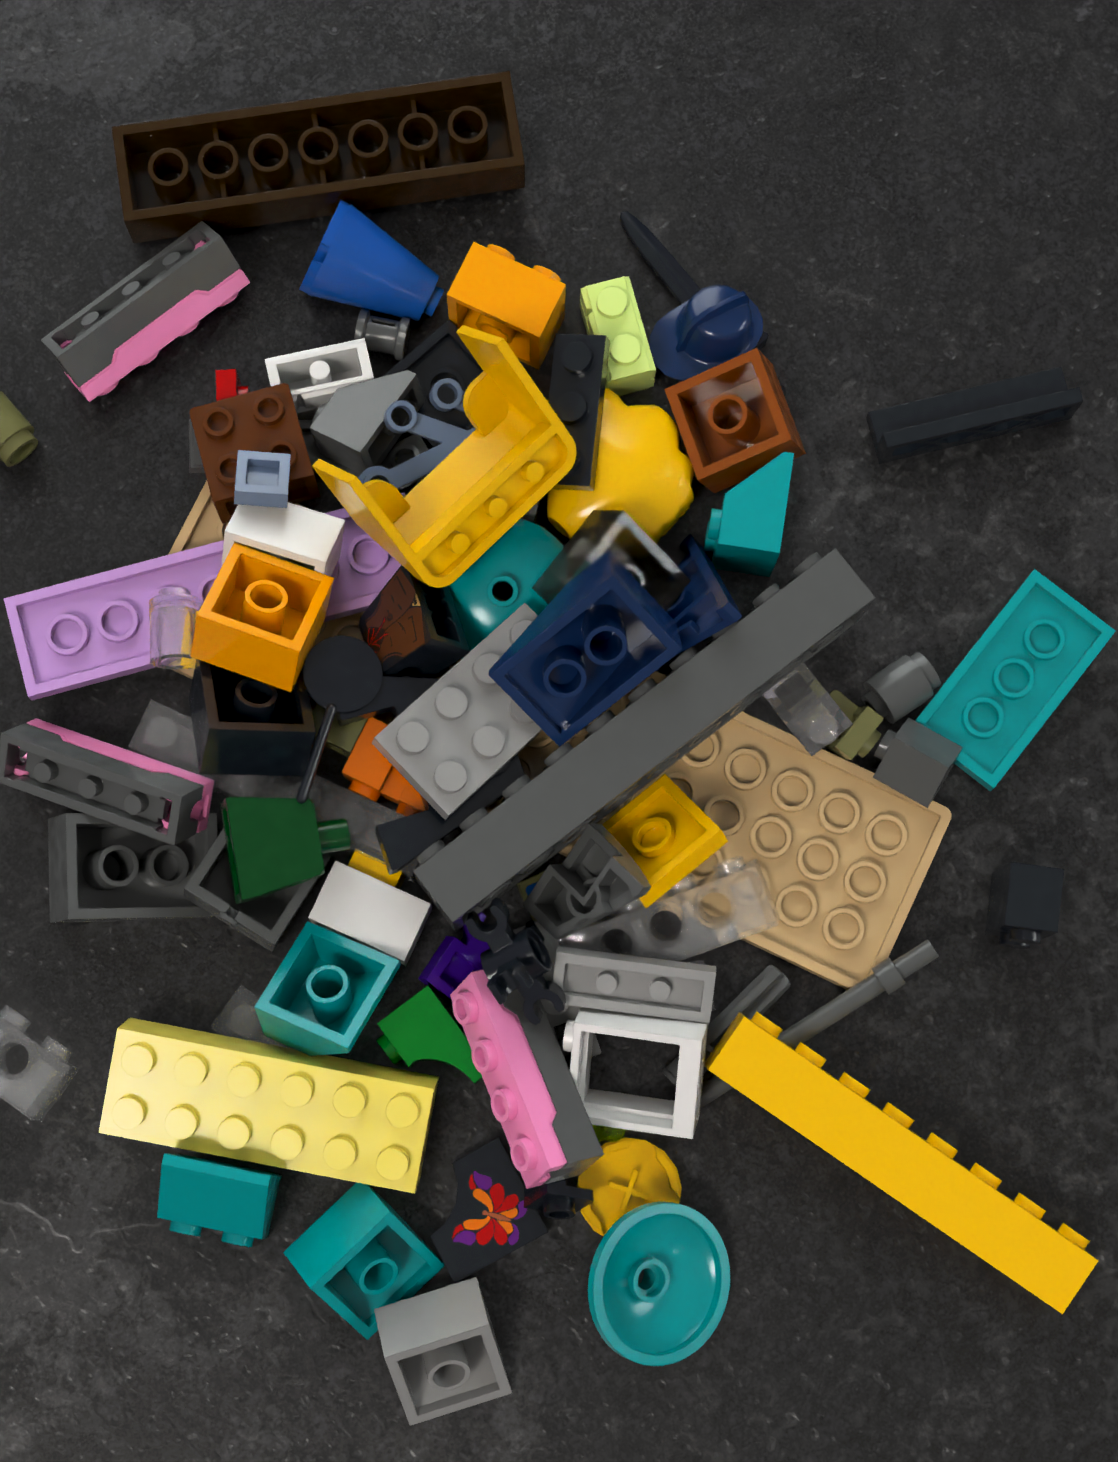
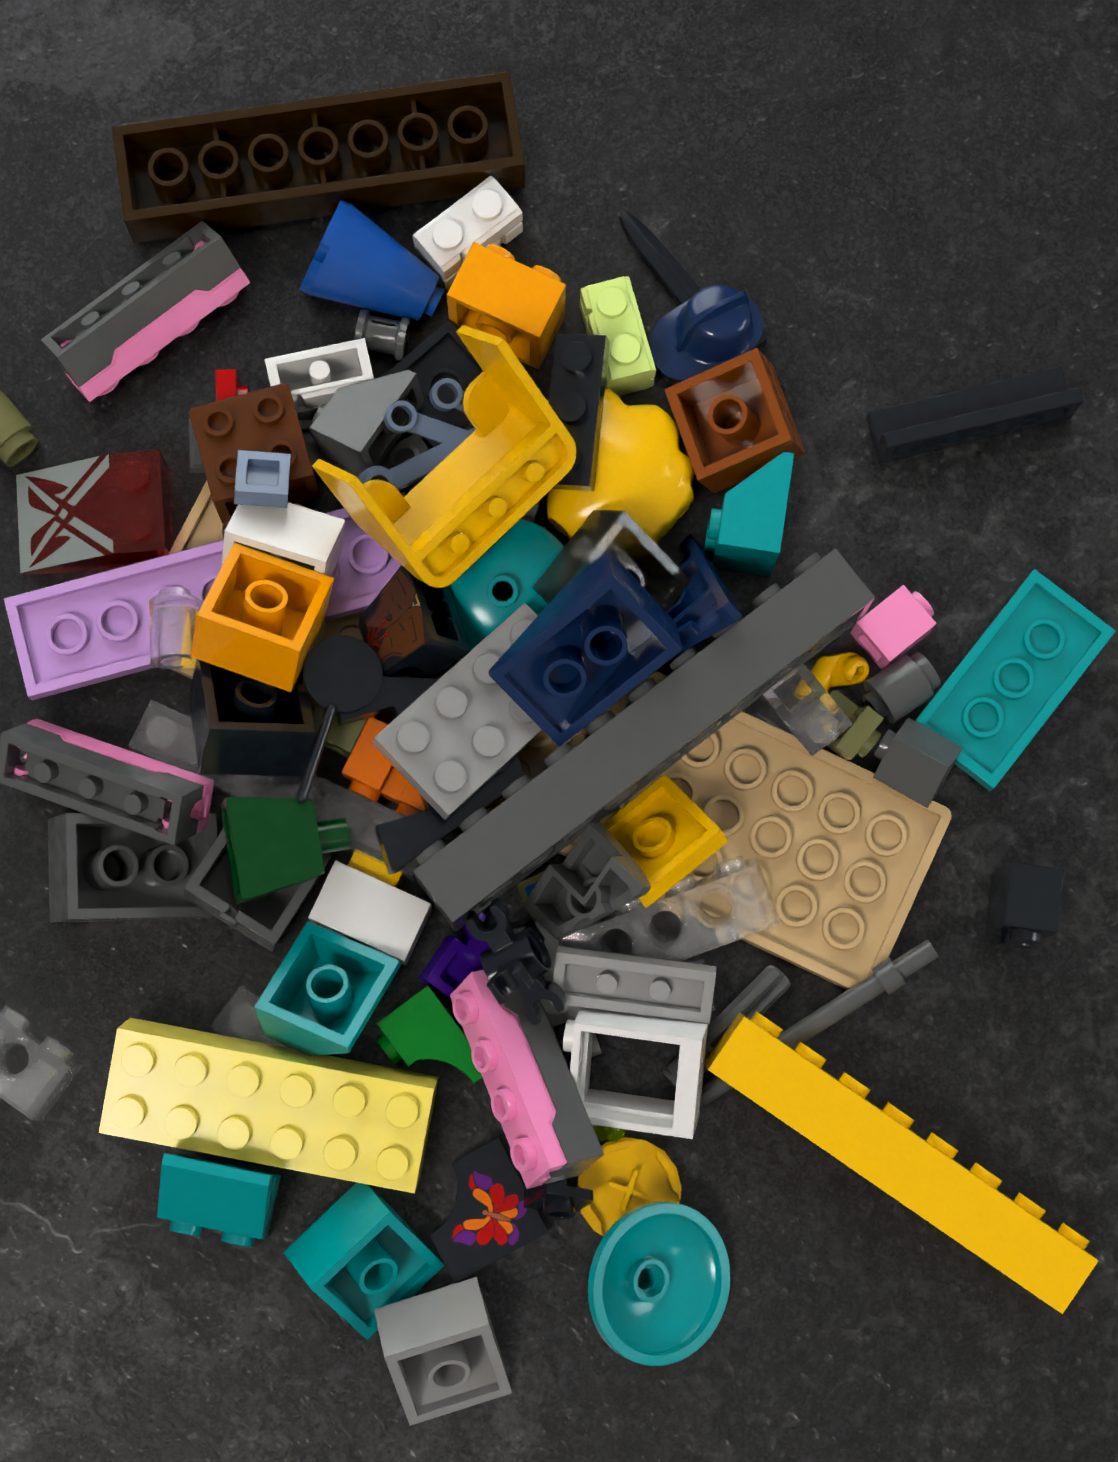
(94, 513): none -> clear red slope
(481, 216): none -> white brick
(840, 670): none -> yellow arm
(894, 626): none -> bright pink brick

